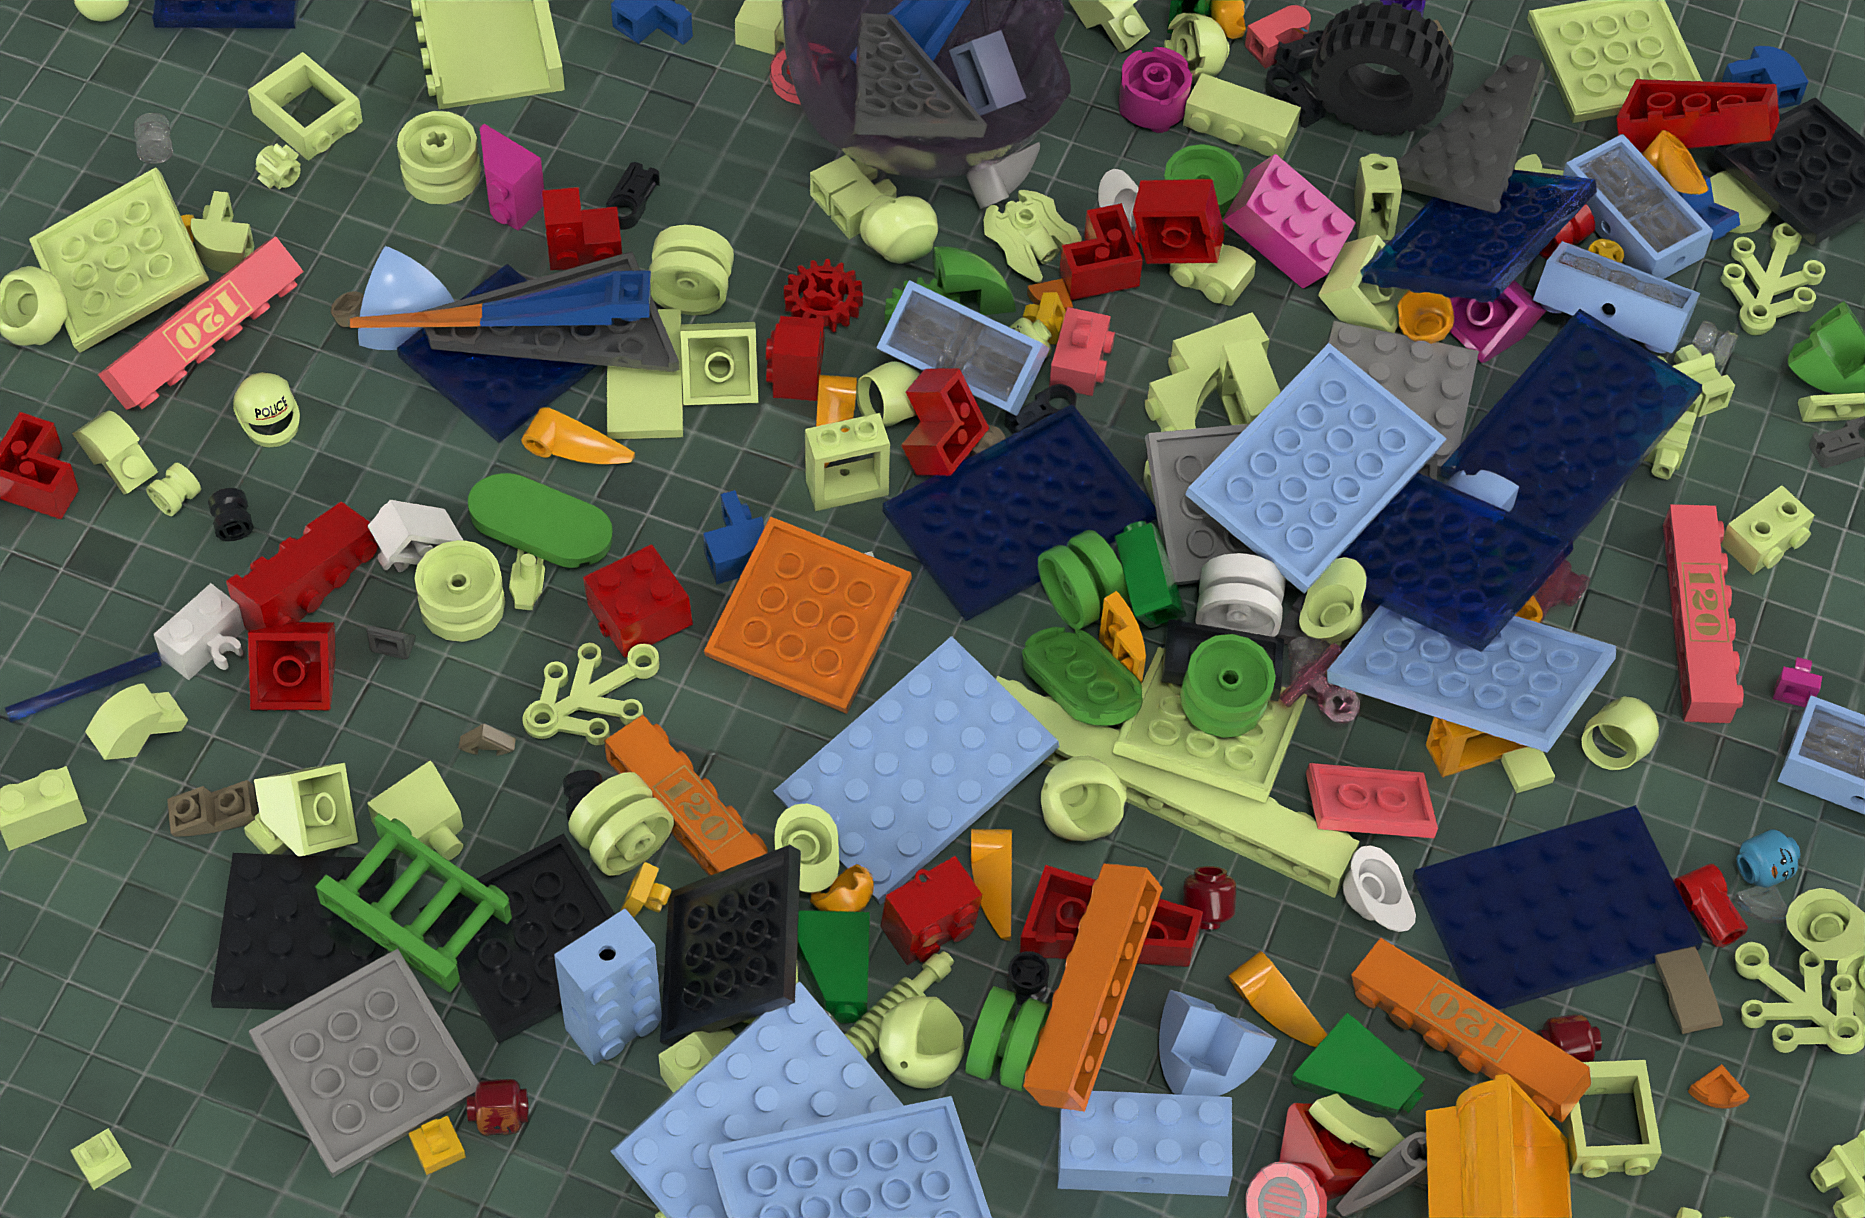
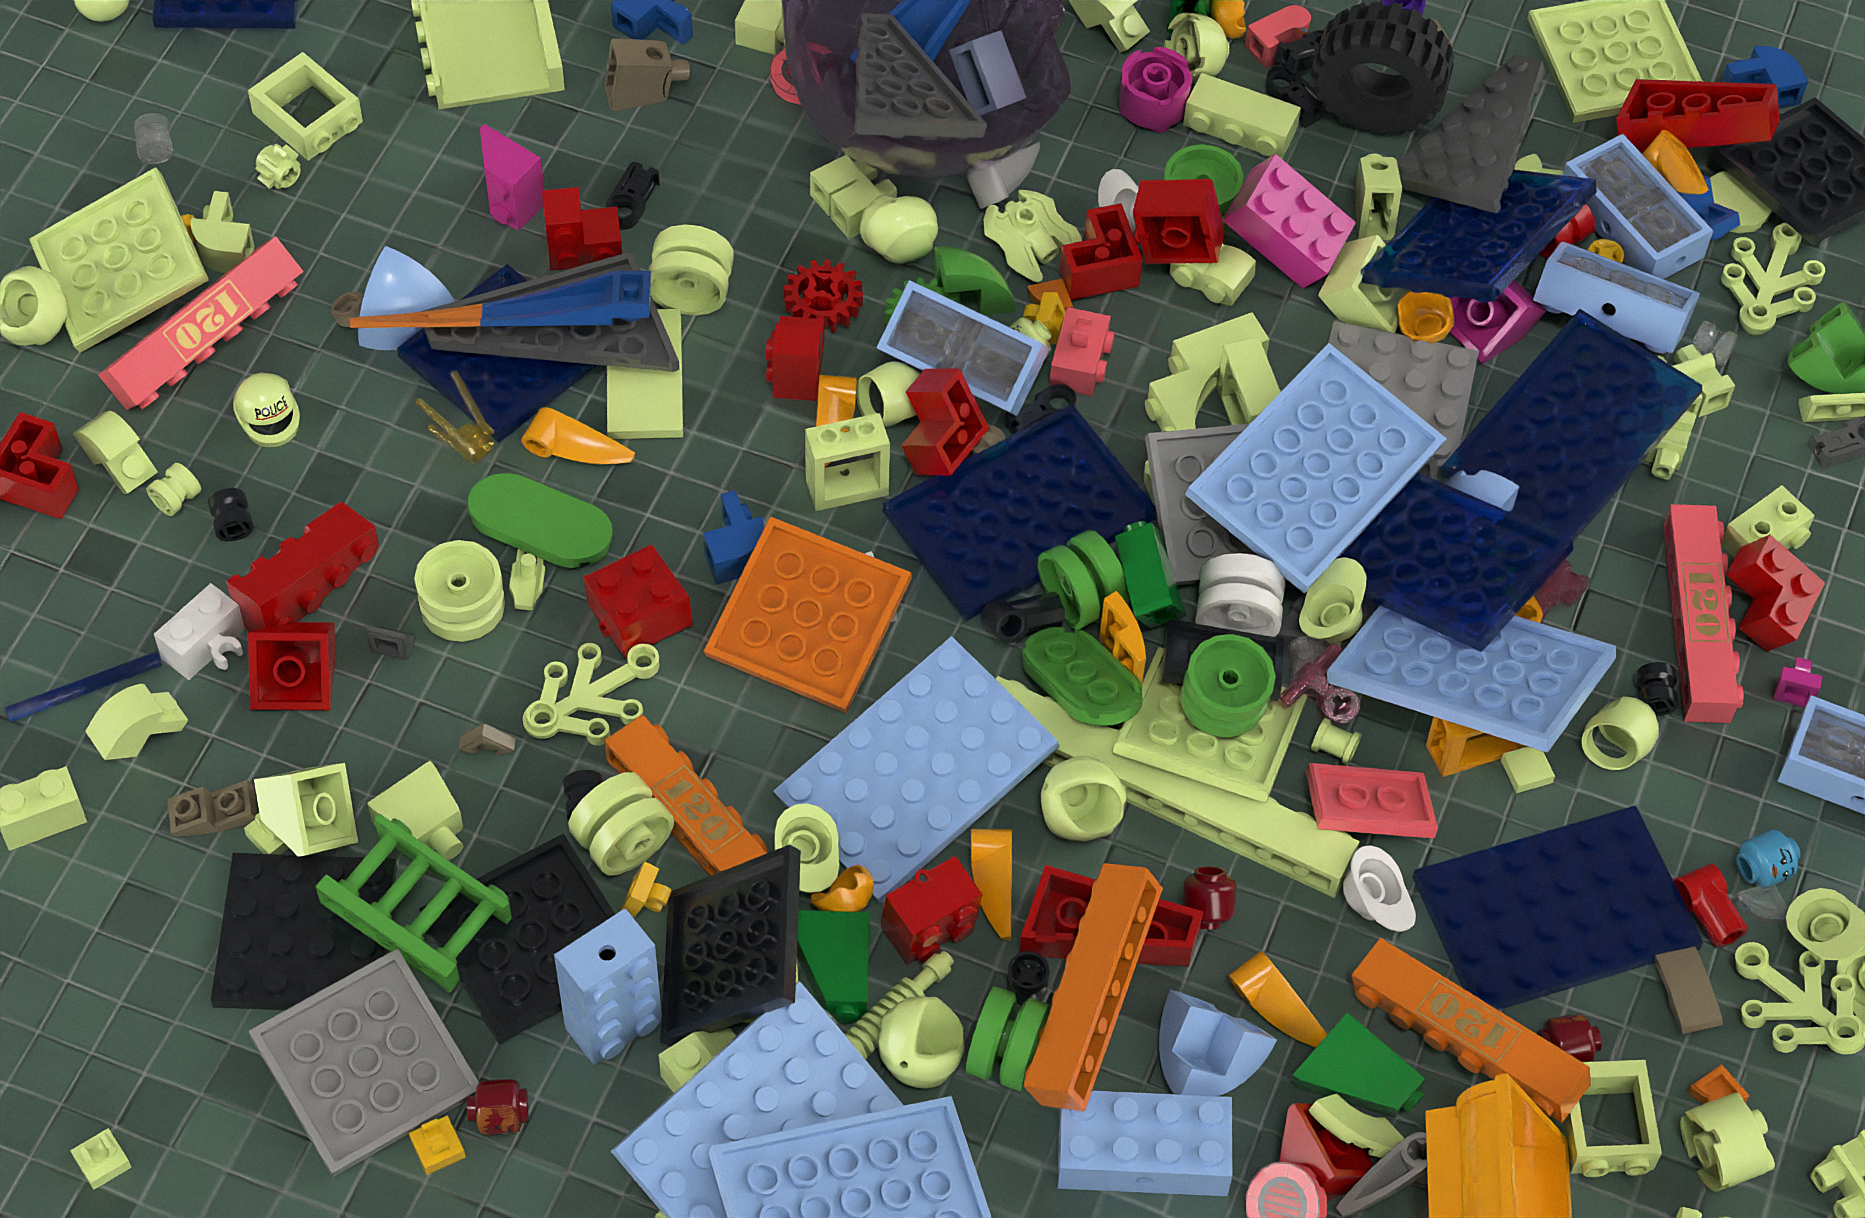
(409, 532): white brick -> none
(439, 157): yellowish green wheel -> none
(469, 440): none -> clear yellow plant
(640, 73): none -> dark tan torso
(719, 363): yellowish green slope -> none
(1025, 616): none -> black piece
(1336, 741): none -> yellowish green bush
(1657, 686): none -> black wheel
(1727, 1141): none -> yellowish green brick
(1781, 591): none -> red brick

